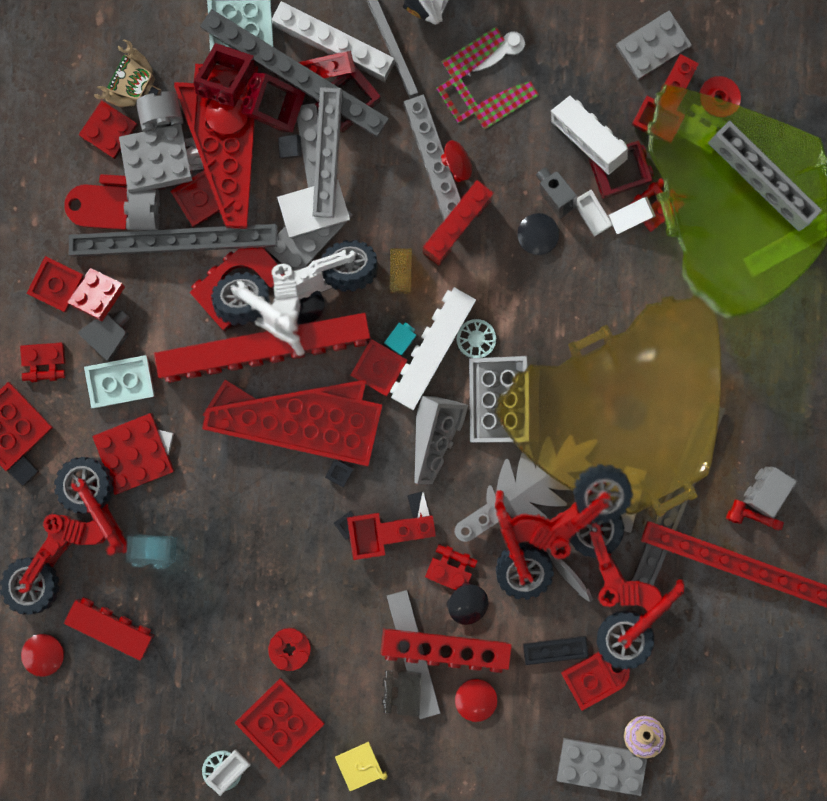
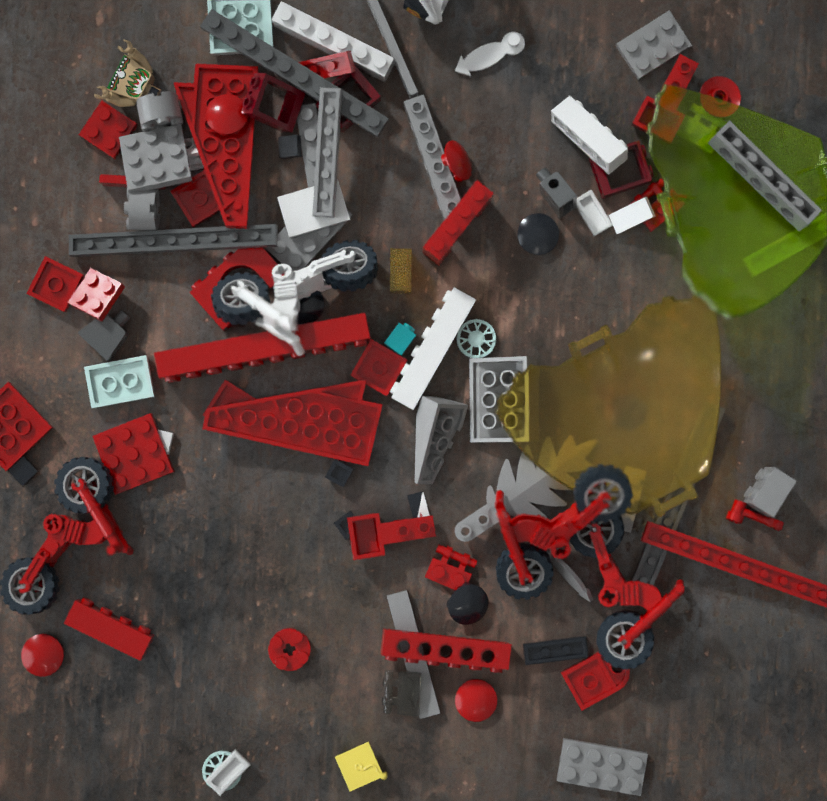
(40, 355): red plate -> none
(100, 206): red tile -> none
(151, 550): clear light blue brick -> none
(232, 59): dark red window -> none
(279, 723): red plate -> none
(464, 62): piece -> none
(635, 741): dish -> none

